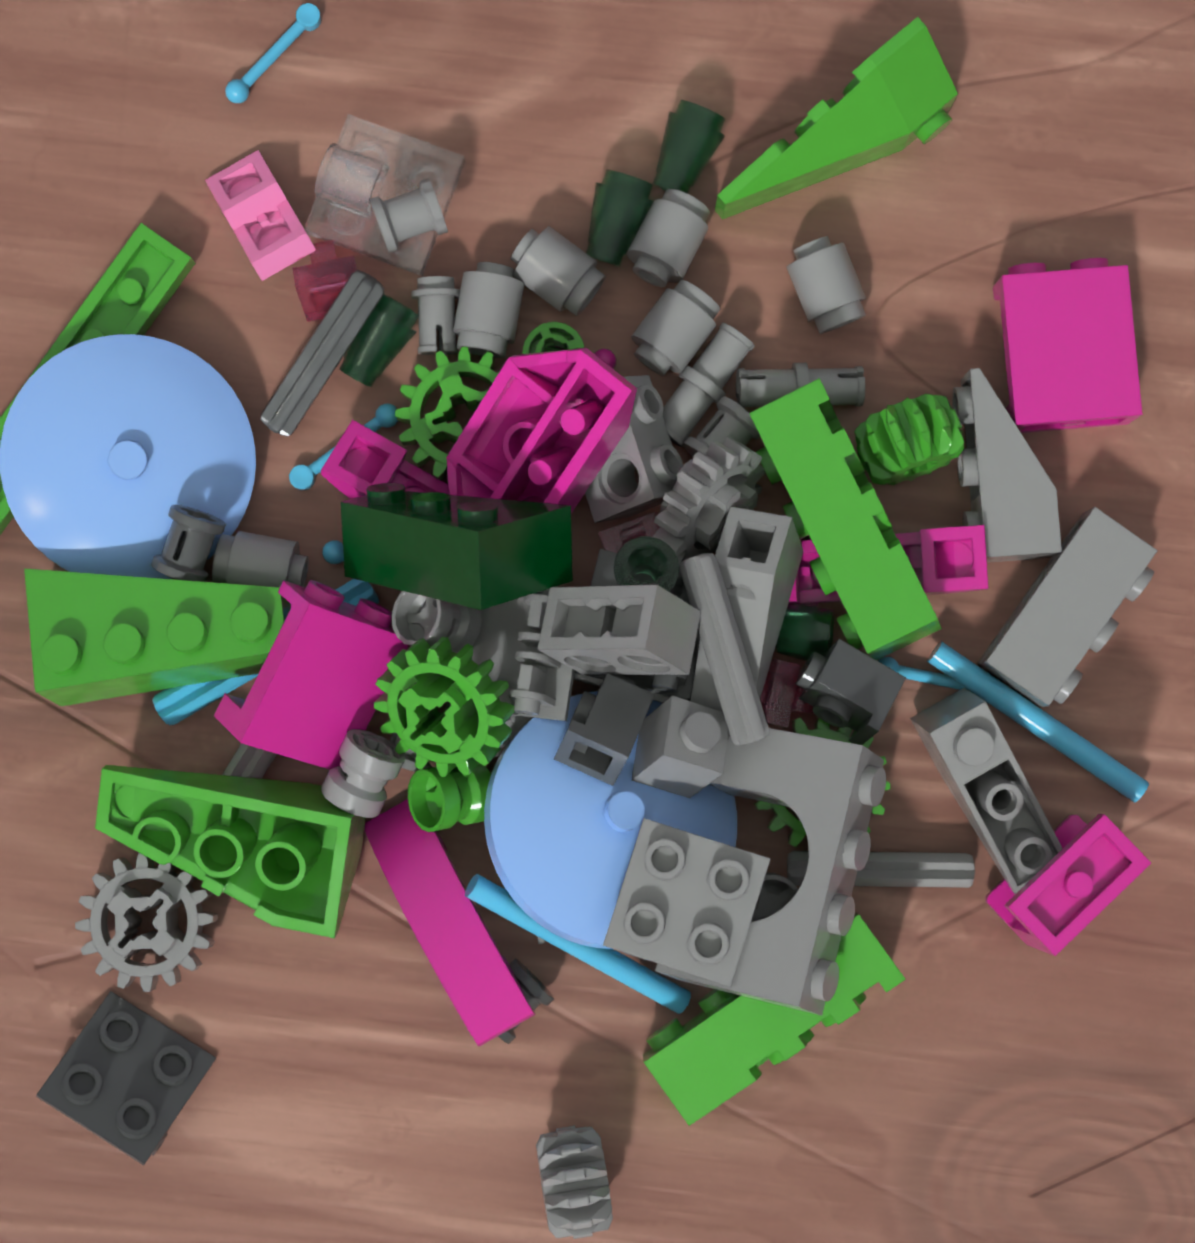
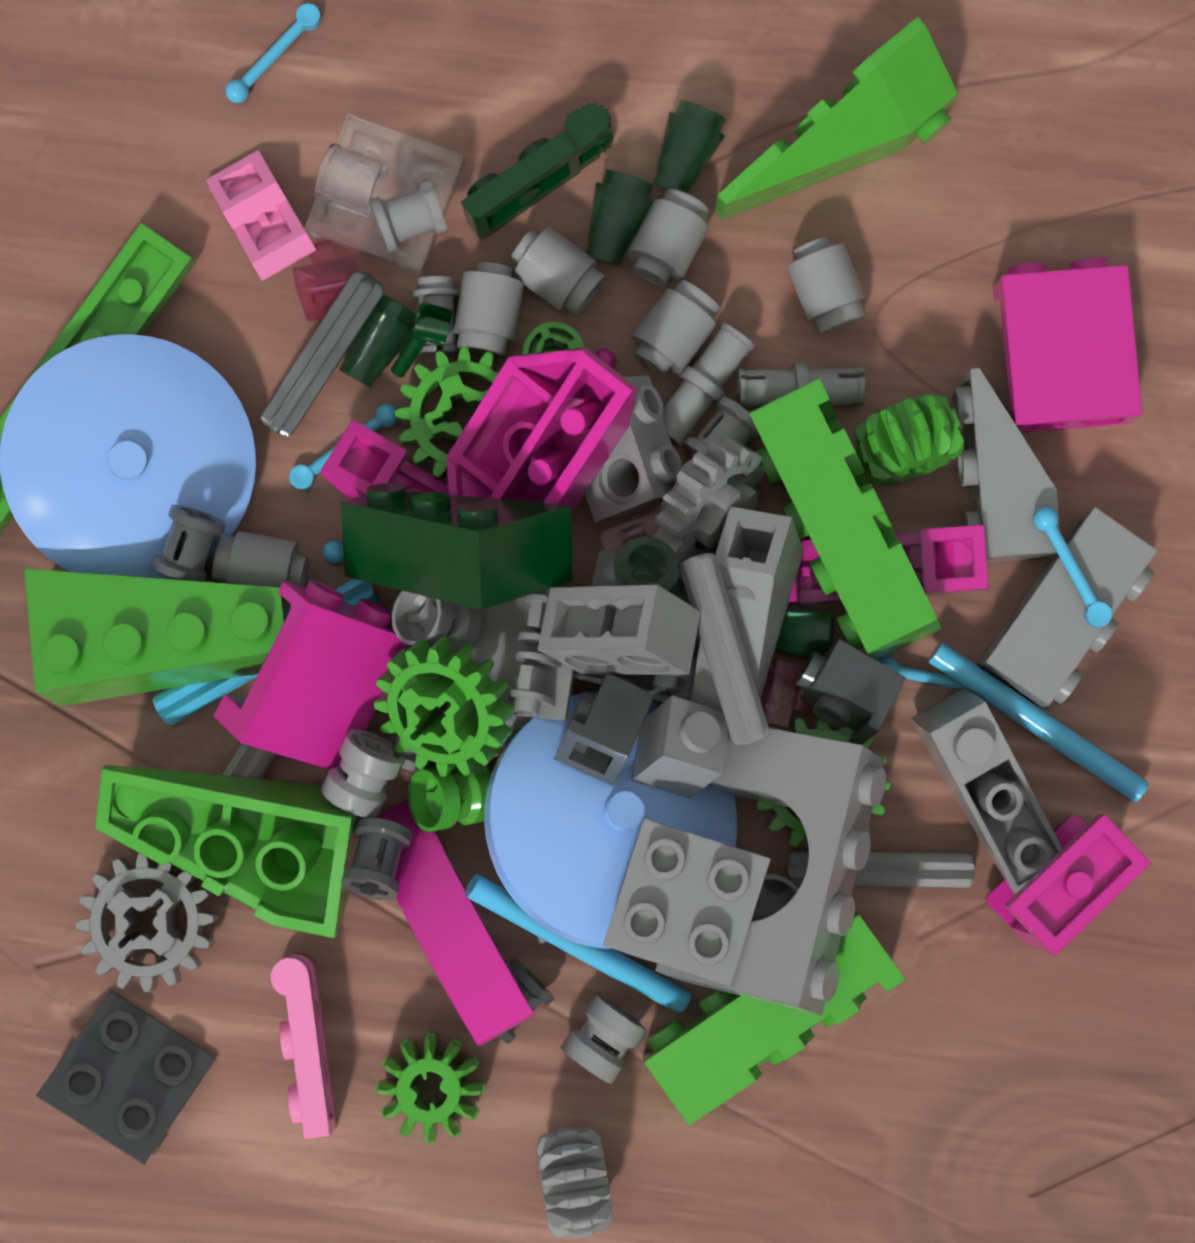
(305, 1042): none -> bright pink plate
(375, 838): none -> dark grey bush
(408, 1089): none -> bright green gear
(430, 325): none -> dark green hand
(539, 170): none -> dark green hinge
(612, 1027): none -> light grey wheel
(1096, 613): none -> medium azure hinge

